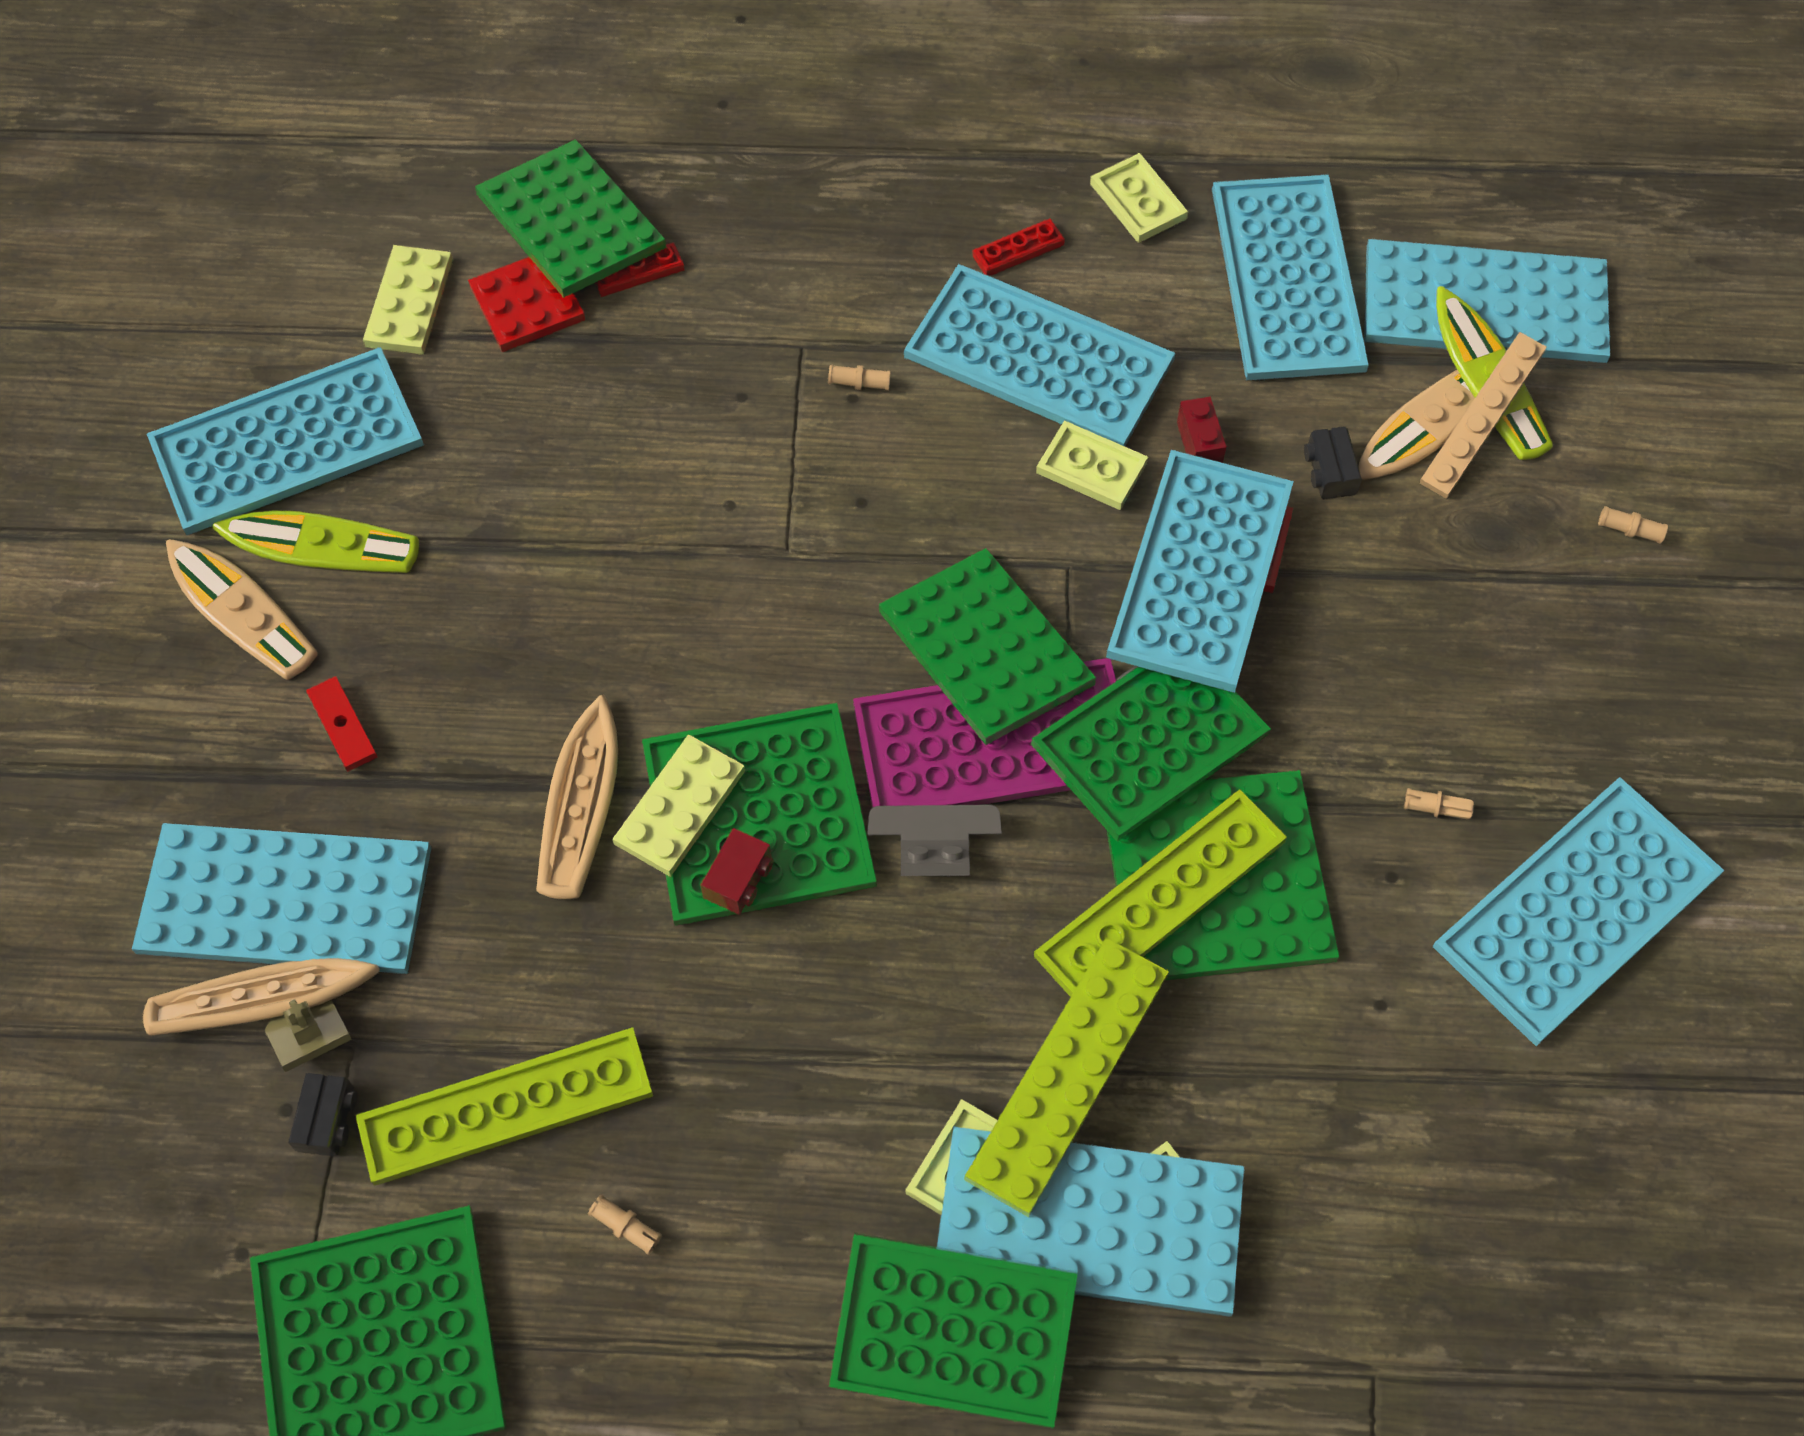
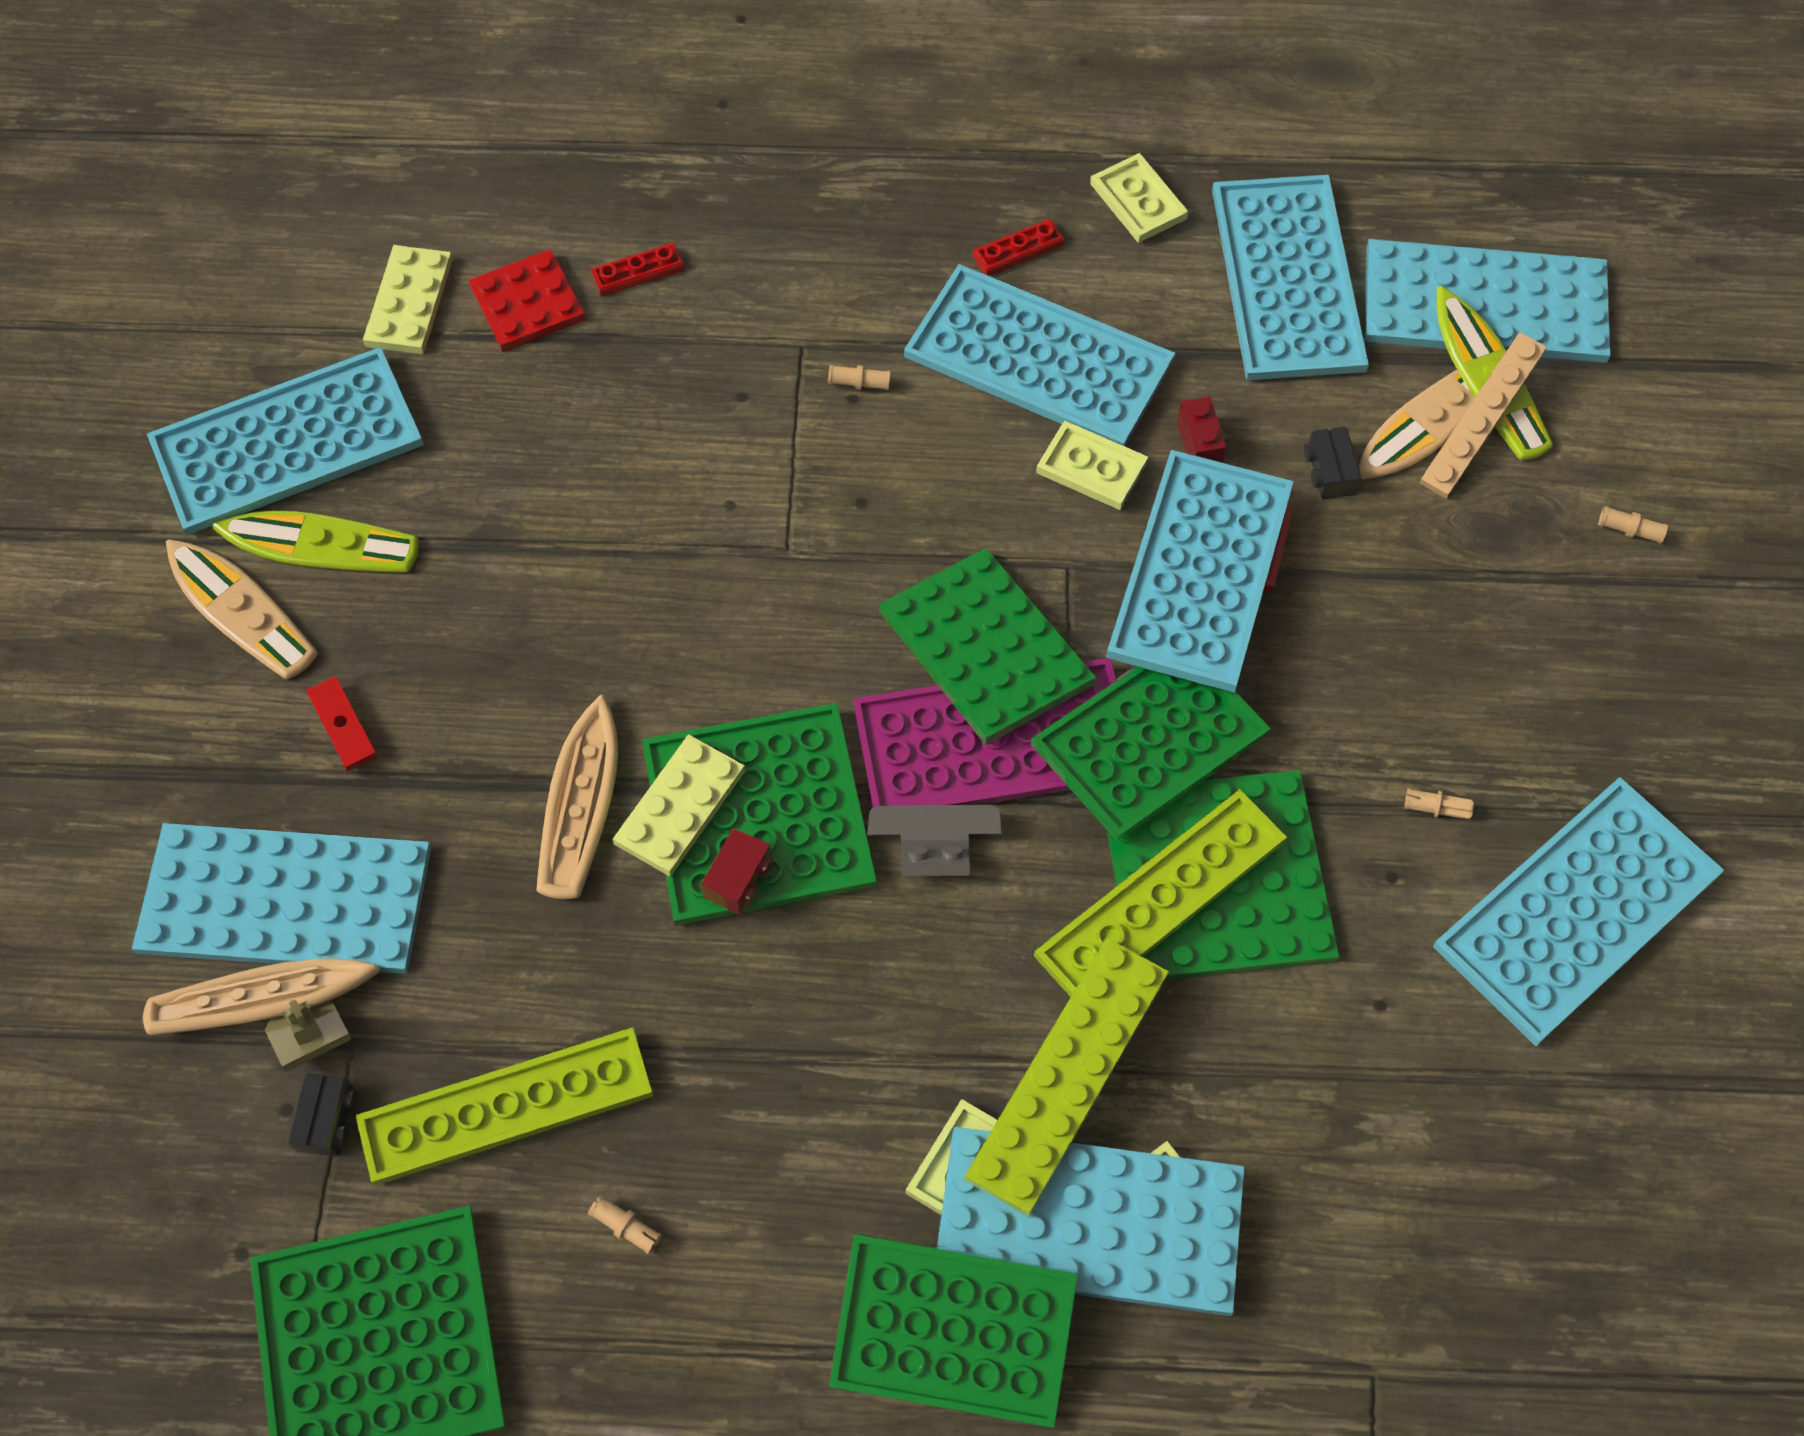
(570, 218): green plate -> none

